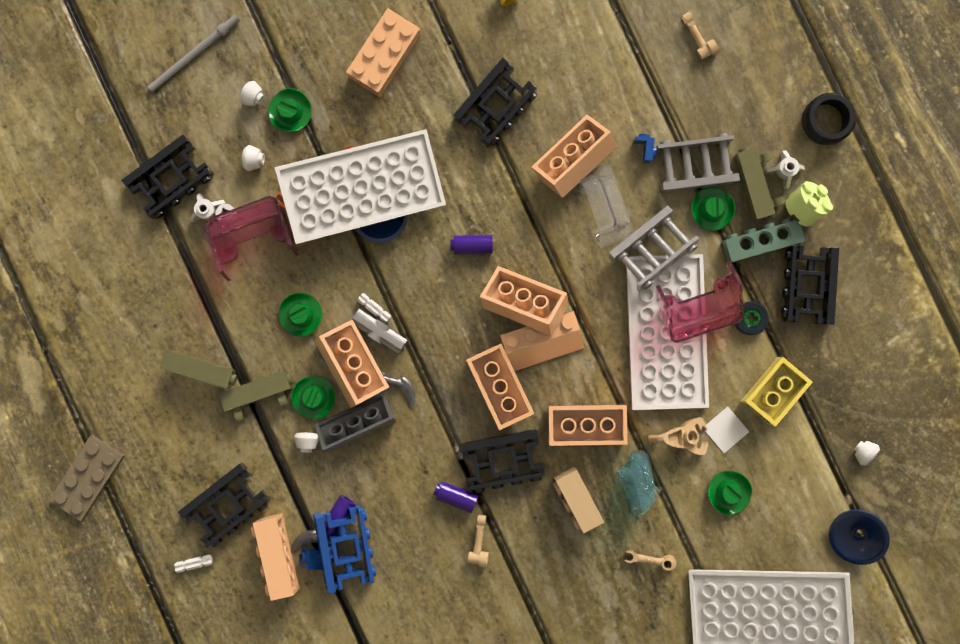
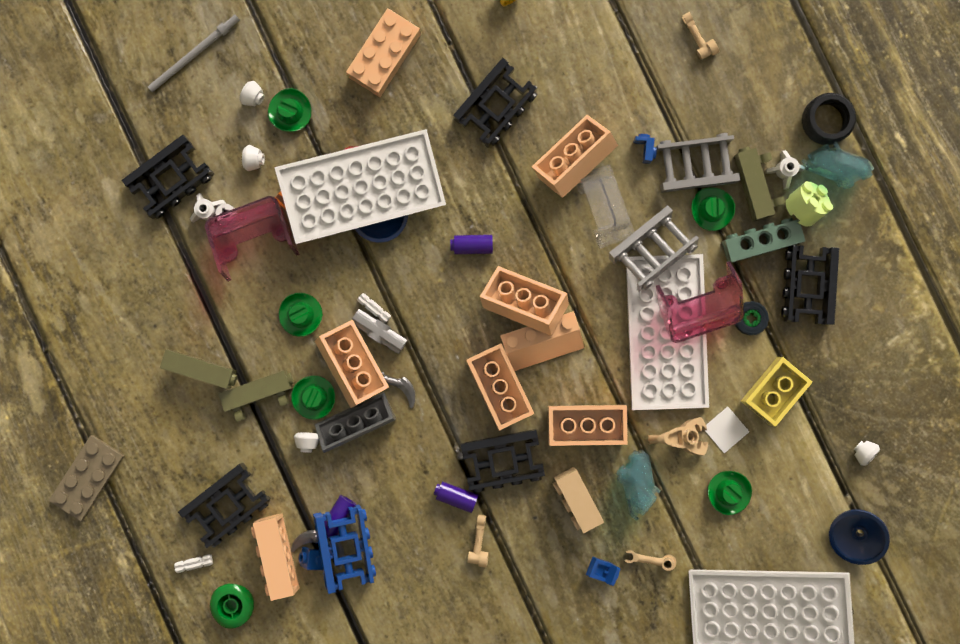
(231, 605): none -> green hat
(603, 571): none -> blue bracket
(838, 165): none -> clear light blue brick

